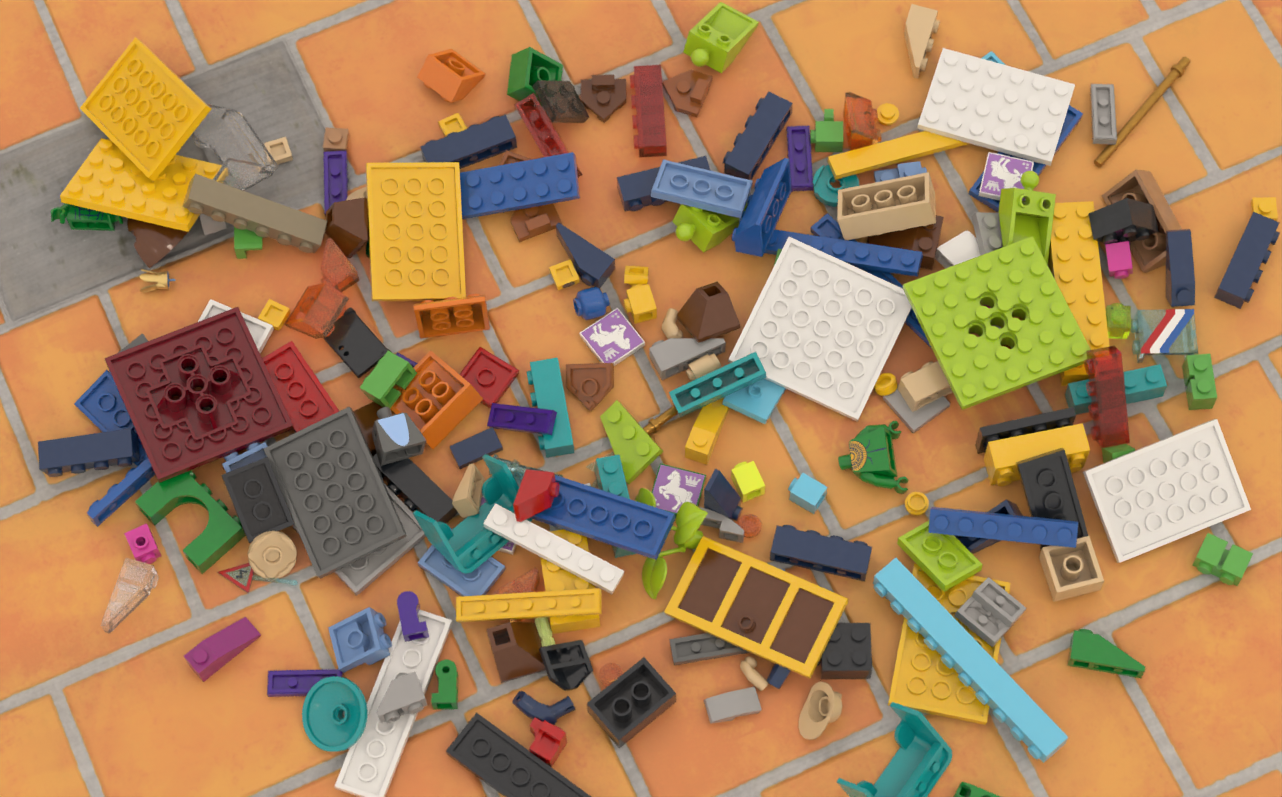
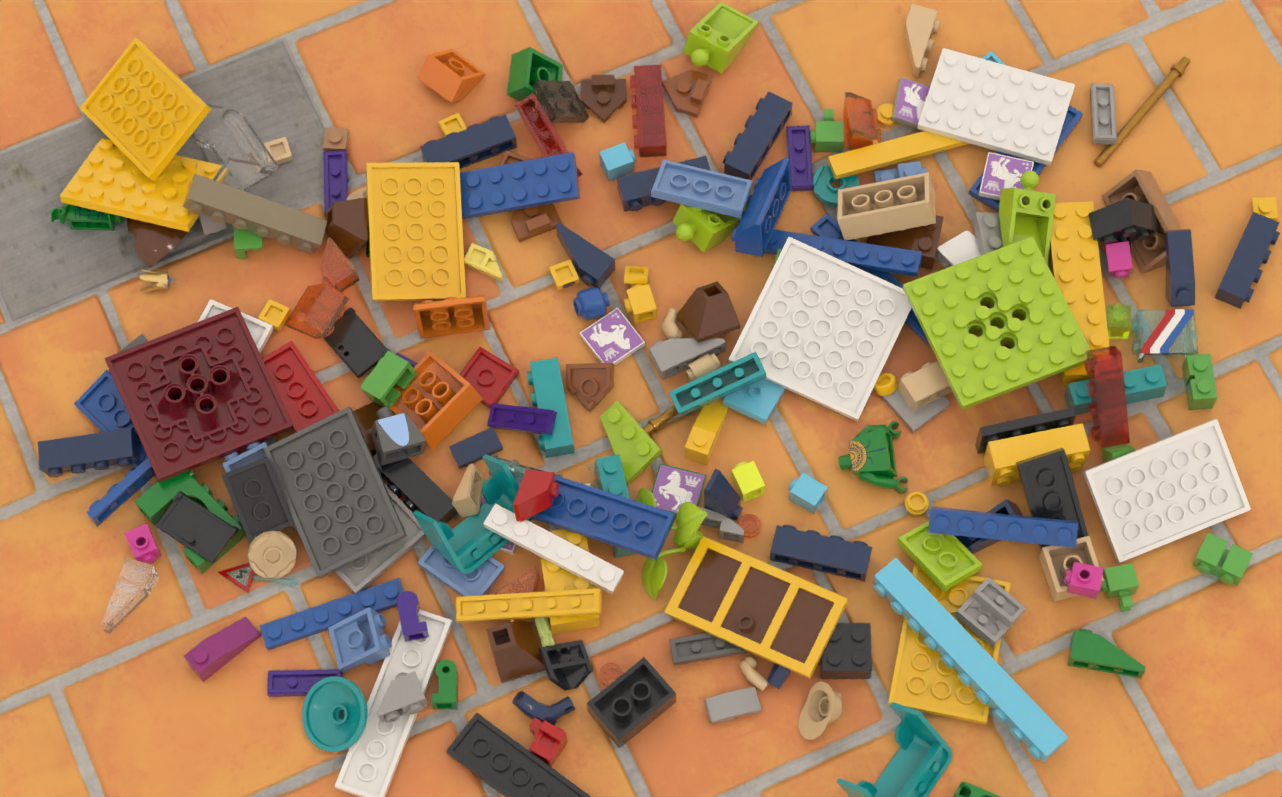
(190, 522): none -> black door
(325, 615): none -> blue plate
(482, 261): none -> light yellow tile
(617, 161): none -> medium azure brick
(909, 102): none -> tile
(1084, 580): none -> dark pink brick
(1120, 583): none -> bright green brick

